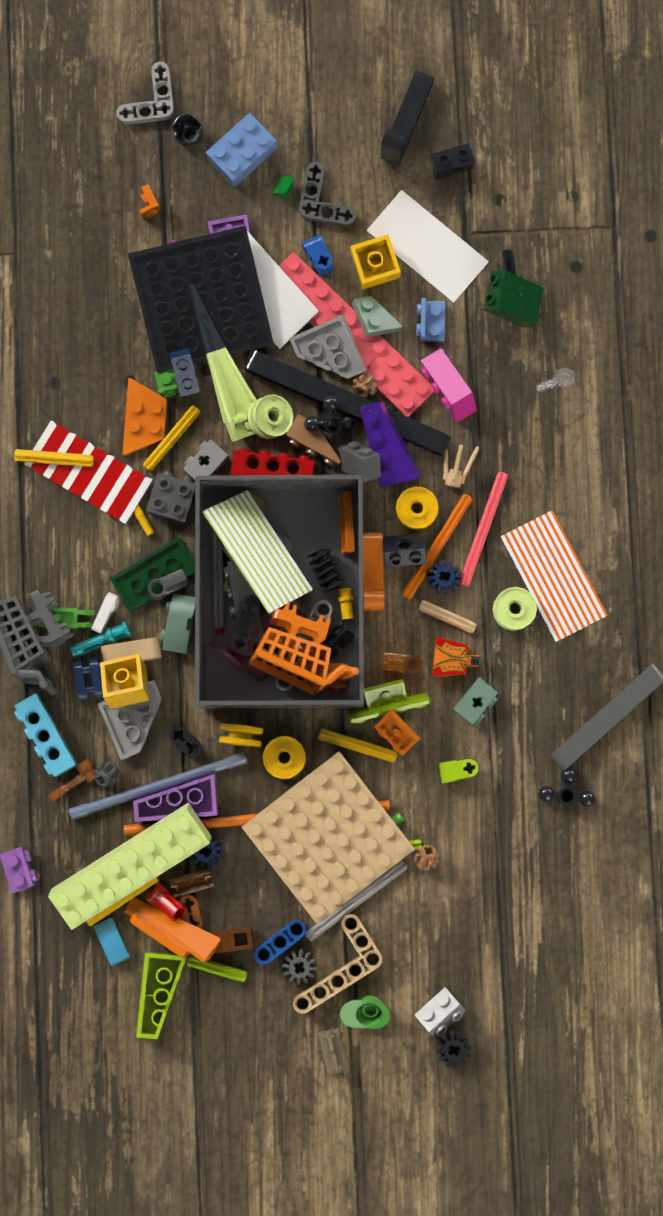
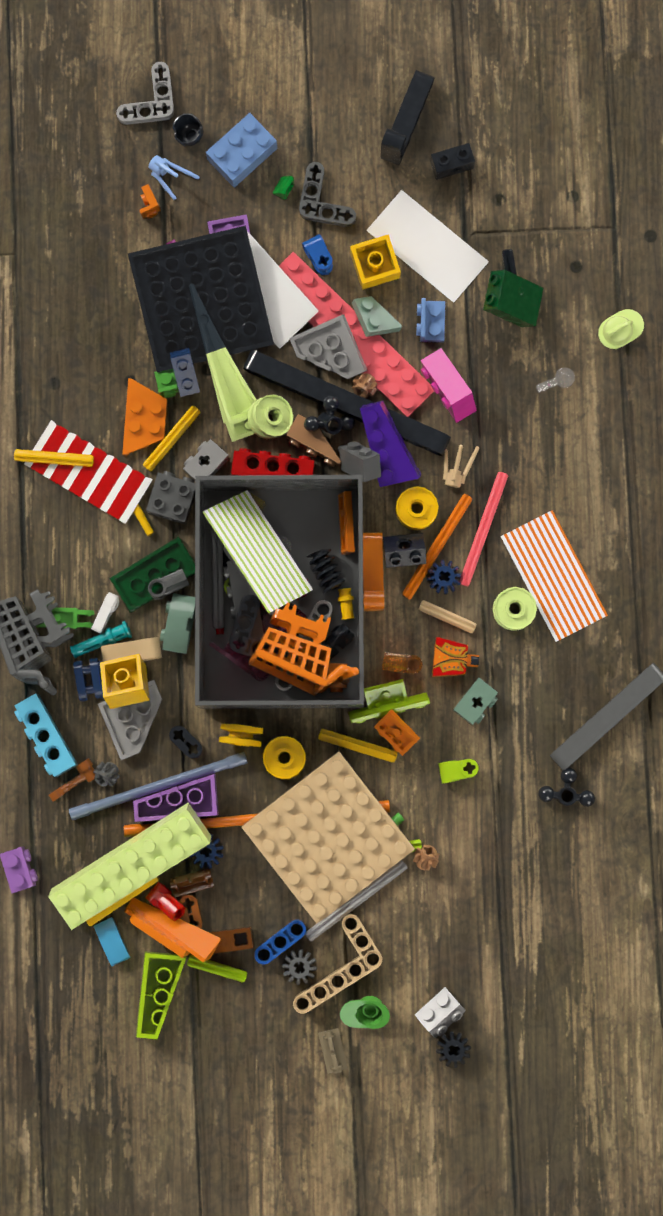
(161, 167): none -> light blue plant
(621, 329): none -> yellowish green piece

